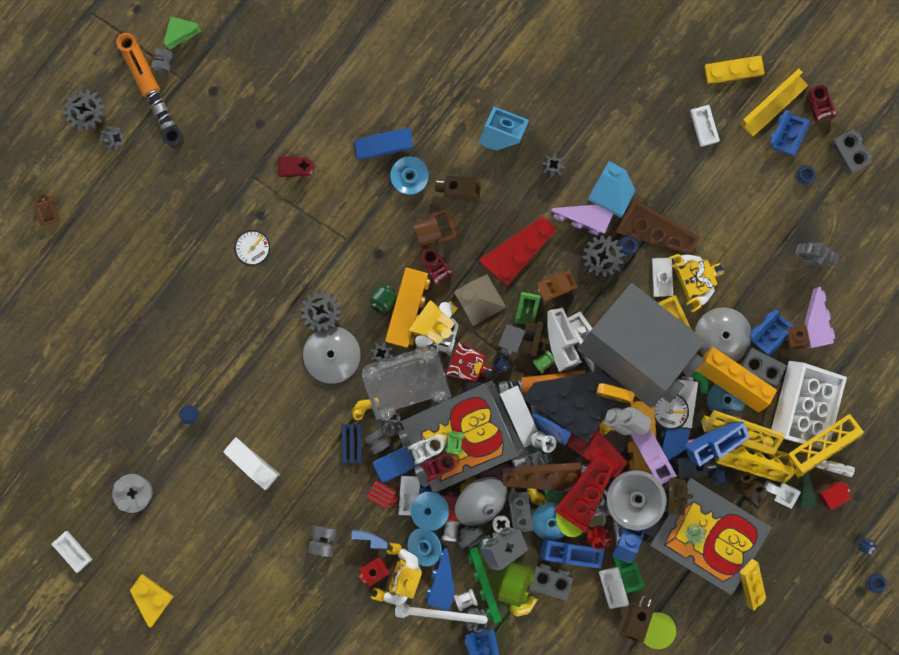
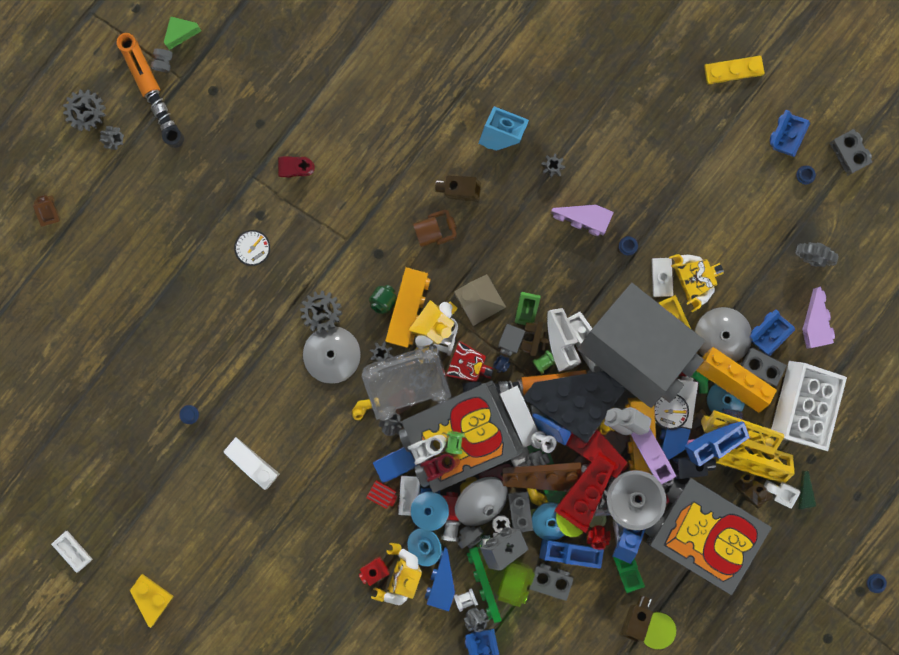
(123, 486): light grey plate -> none
(322, 548): flat silver wheel -> none
(359, 443): dark blue tile -> none
(376, 542): medium blue slope -> none
(377, 441): dark grey wheel -> none
(384, 144): blue slope -> none
(405, 166): dark azure dish -> none
(405, 610): white piece -> none
(436, 267): dark red piece -> none
(516, 252): red wing -> none
(525, 608): yellow arm -> none
(556, 286): dark orange brick -> none
(606, 247): dark grey gear -> none
(613, 190): dark azure slope -> none
(613, 588): white plate -> none
(615, 393): light orange beam -> none
(653, 227): reddish brown wing -> none
(677, 496): dark brown hips -> none
(700, 534): clear light blue plate -> none
(704, 125): white plate -> none
(719, 475): dark blue plate -> none
(753, 585): yellow plate -> none
(774, 103): yellow fence -> none
(798, 338): reddish brown bracket -> none
(821, 105): dark red piece -> none
(827, 452): yellow fence -> none
(835, 495): red brick -> none
(837, 468): white axle -> none
(867, 546): dark blue plate -> none

